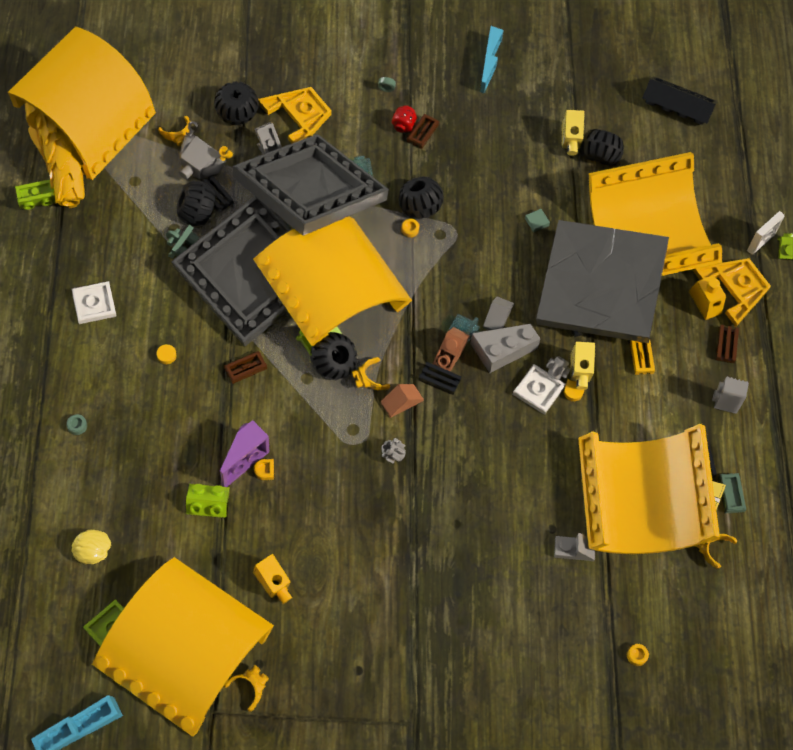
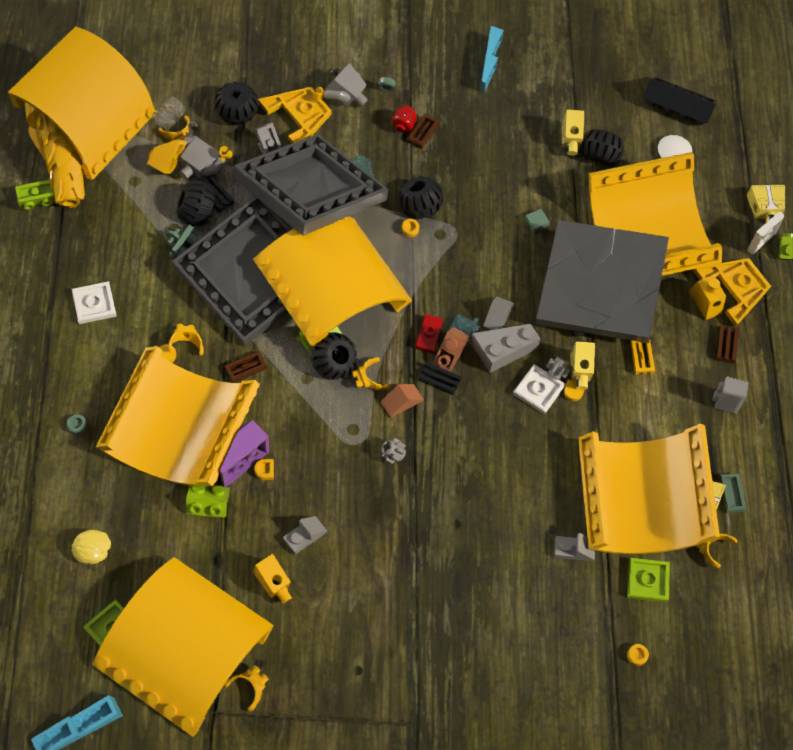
(166, 156): none -> yellow slope
(168, 113): none -> clear wheel
(175, 421): none -> yellow panel
(186, 333): none -> yellow helmet
(306, 533): none -> light grey slope
(344, 87): none -> light grey torso
(429, 333): none -> red plate
(648, 580): none -> lime tile
(673, 145): none -> white dish
(766, 200): none -> light yellow torso

